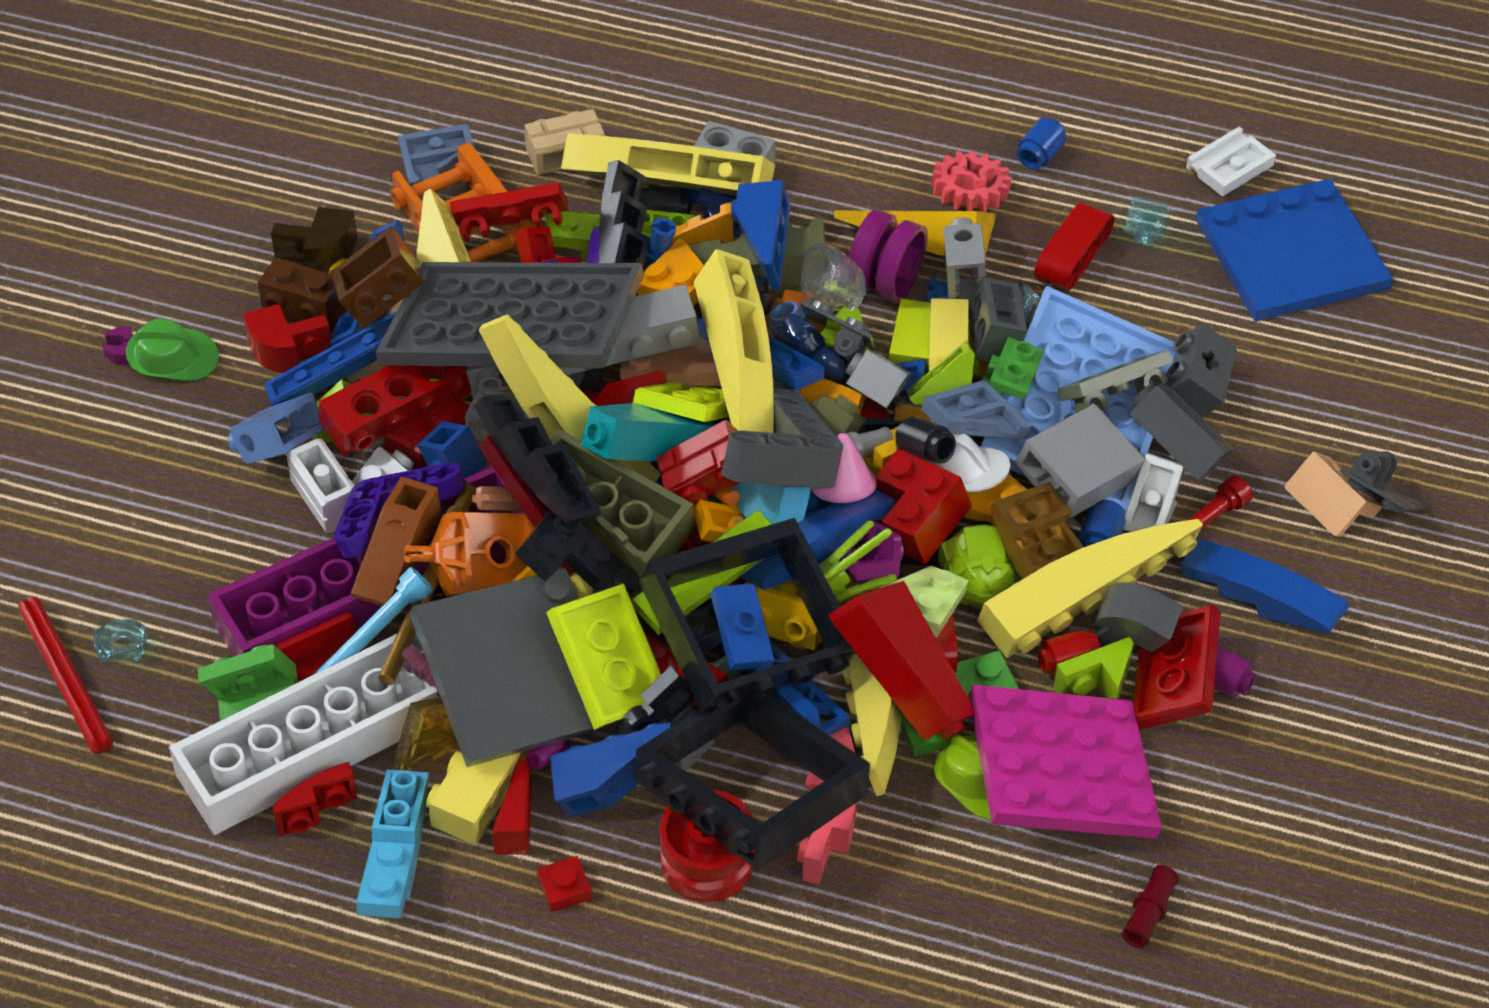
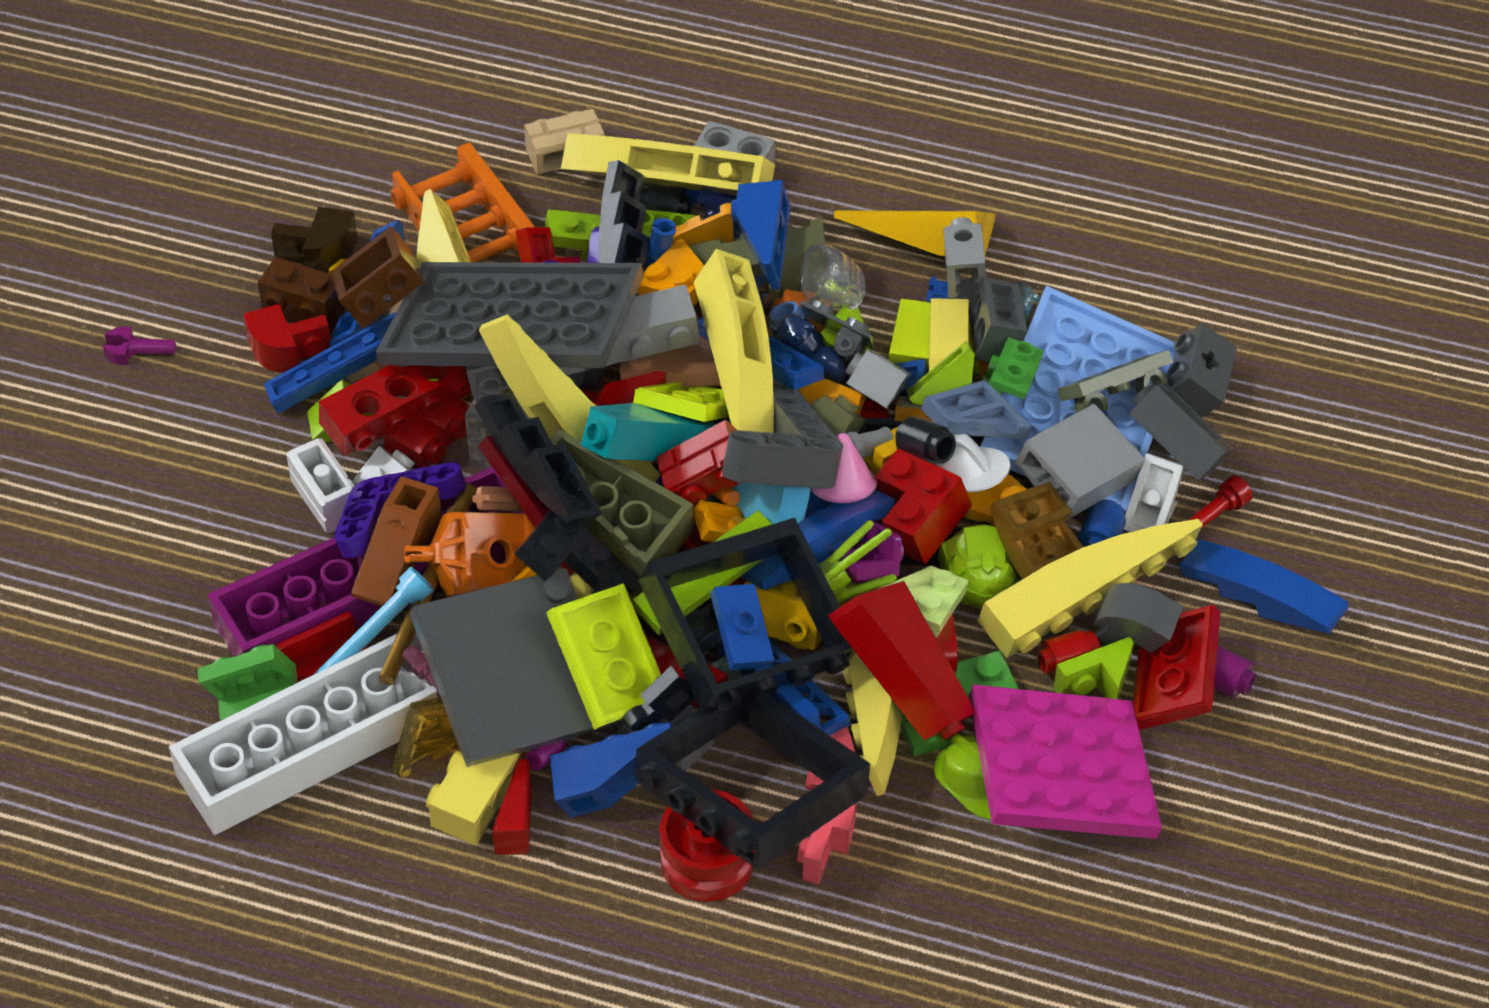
(65, 675): red axle -> none
(117, 630): clear light blue piece -> none
(171, 352): bright green piece -> none
(261, 439): medium blue torso -> none
(300, 806): red slope -> none
(394, 844): medium azure slope -> none
(431, 151): sand blue wing -> none
(453, 444): blue brick -> none
(509, 208): red plate -> none
(564, 884): red plate -> none
(889, 254): magenta wheel -> none
(971, 181): coral gear -> none
(1041, 143): blue brick -> none
(1074, 246): red beam -> none
(1147, 220): clear light blue brick -> none
(1150, 906): dark red pin -> none
(1231, 161): white plate -> none
(1293, 249): blue plate -> none
(1328, 495): light nougat panel -> none
(1373, 473): dark grey hinge -> none

